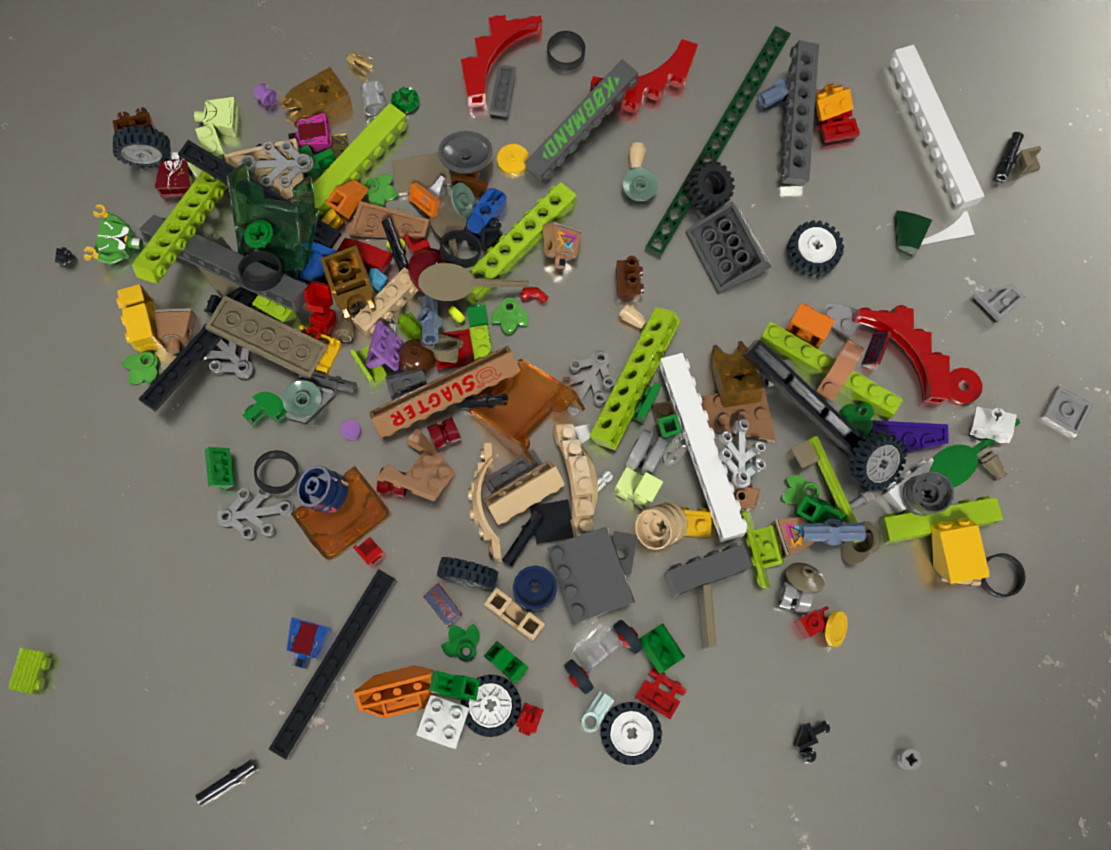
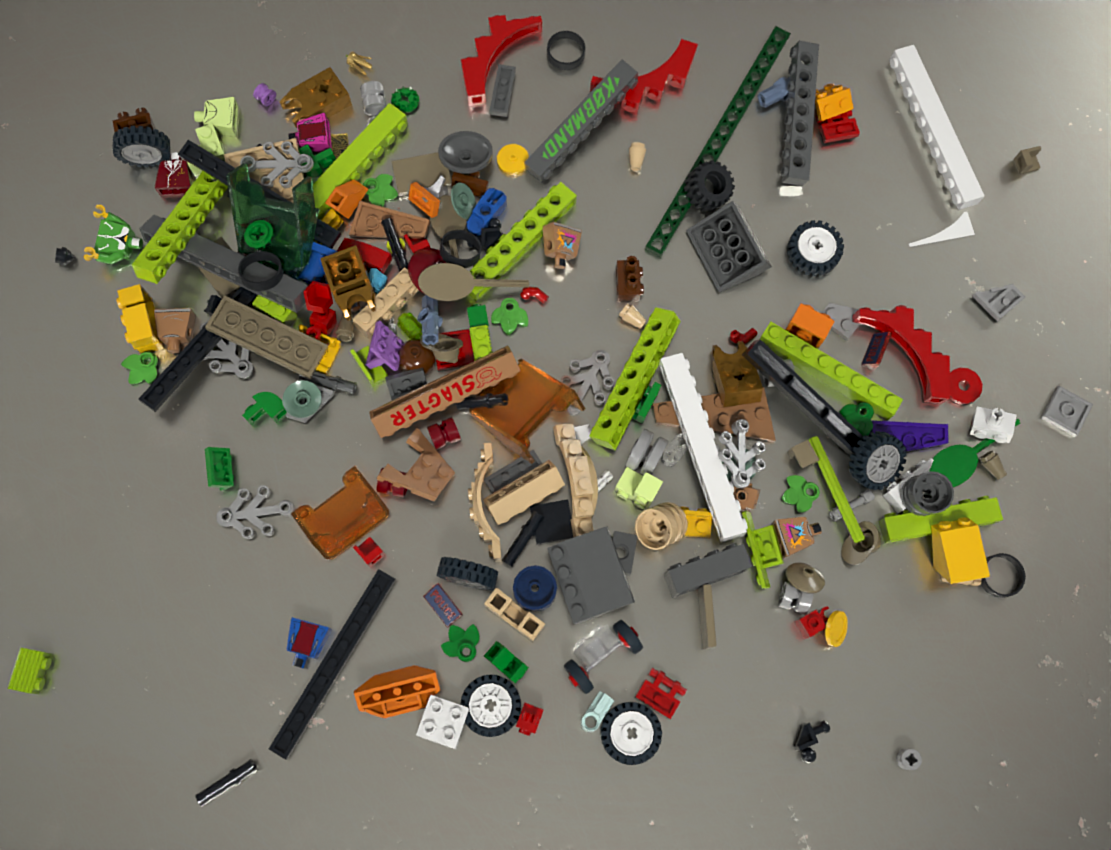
(276, 454): black tyre -> none
(322, 489): dark blue wheel -> none
(350, 430): medium lavender tile -> none
(454, 686): green brick -> none
(456, 314): neon yellow tile -> none
(642, 177): sand green dish -> none
(661, 648): green bracket -> none
(669, 425): green brick -> none
(745, 338): none -> red arm
(819, 510): green brick -> none
(833, 532): sand blue piece -> none
(841, 369): nougat arch -> none
(911, 231): dark green slope -> none
(1008, 162): black pin -> none

